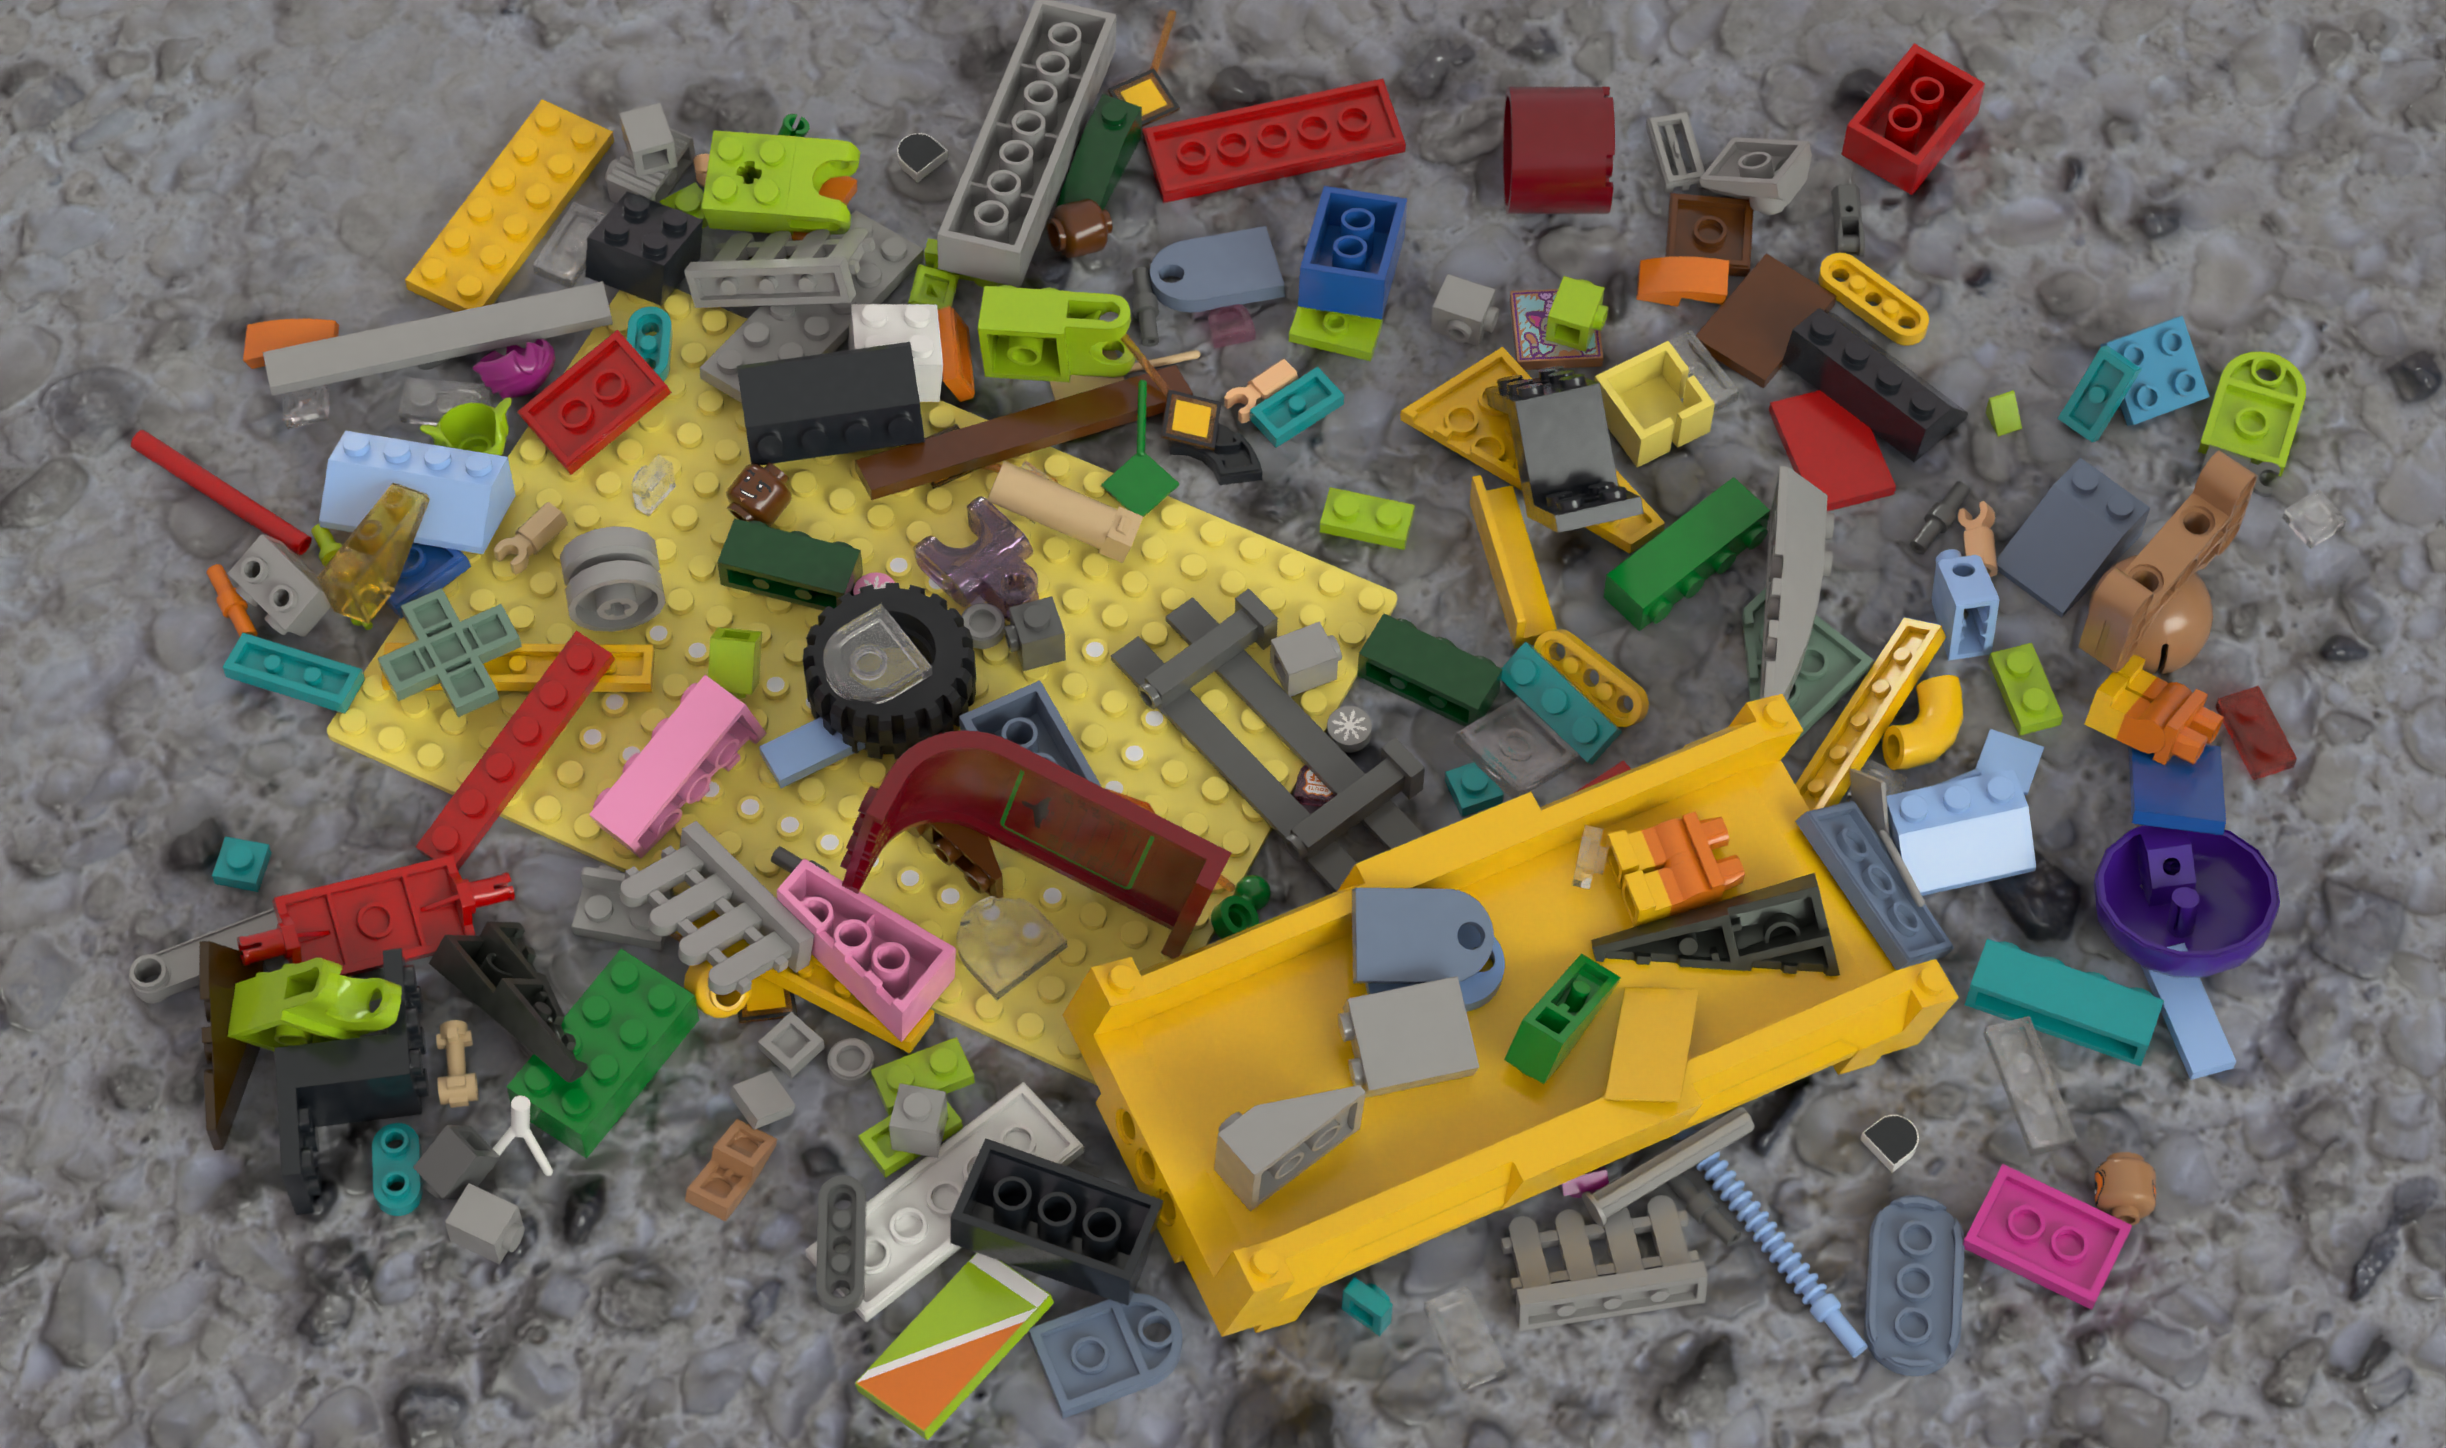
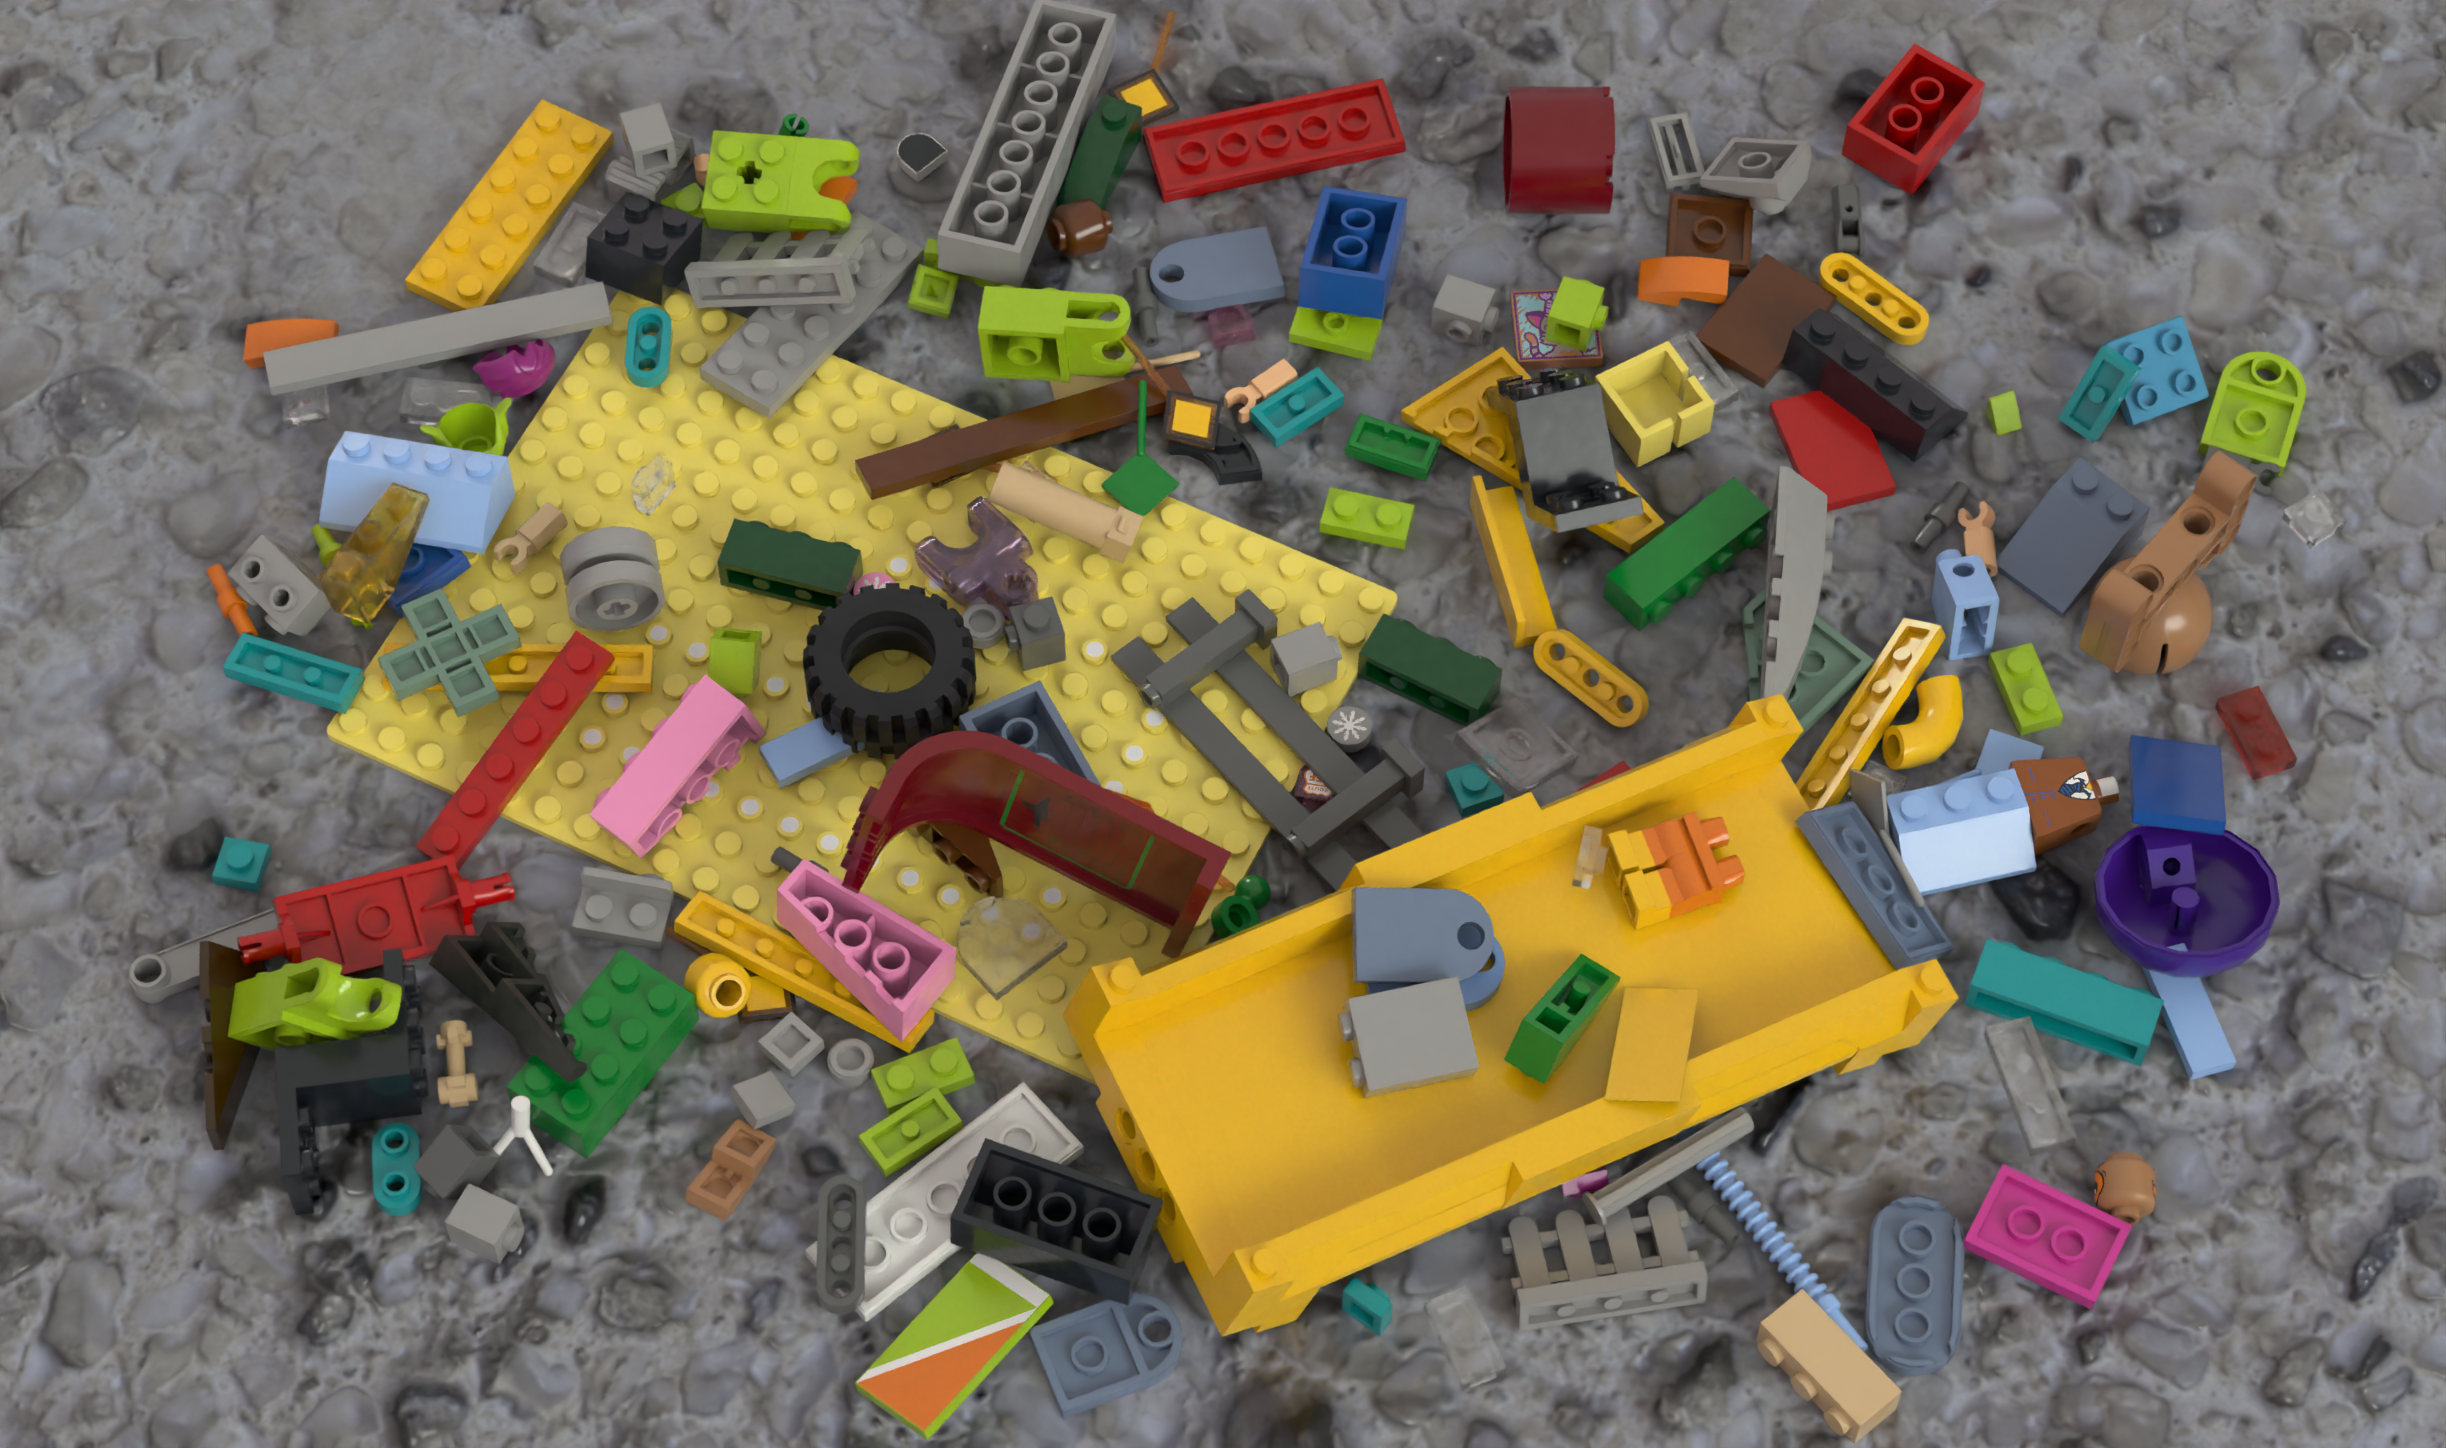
(220, 492): red piece -> none
(594, 402): red tile -> none
(742, 902): light grey fence -> none
(759, 494): reddish brown head -> none
(831, 403): black slope -> none
(873, 659): clear tile -> none
(900, 323): white brick -> none
(918, 1120): light grey brick -> none
(956, 354): orange tile -> none
(1282, 1139): light grey slope -> none
(1392, 447): none -> green plate
(1559, 703): teal plate -> none
(1760, 929): pearl dark grey wedge -> none
(1827, 1367): none -> tan brick
(1892, 1140): black tile -> none
(2062, 799): none -> dark orange torso
(2153, 714): orange hips -> none

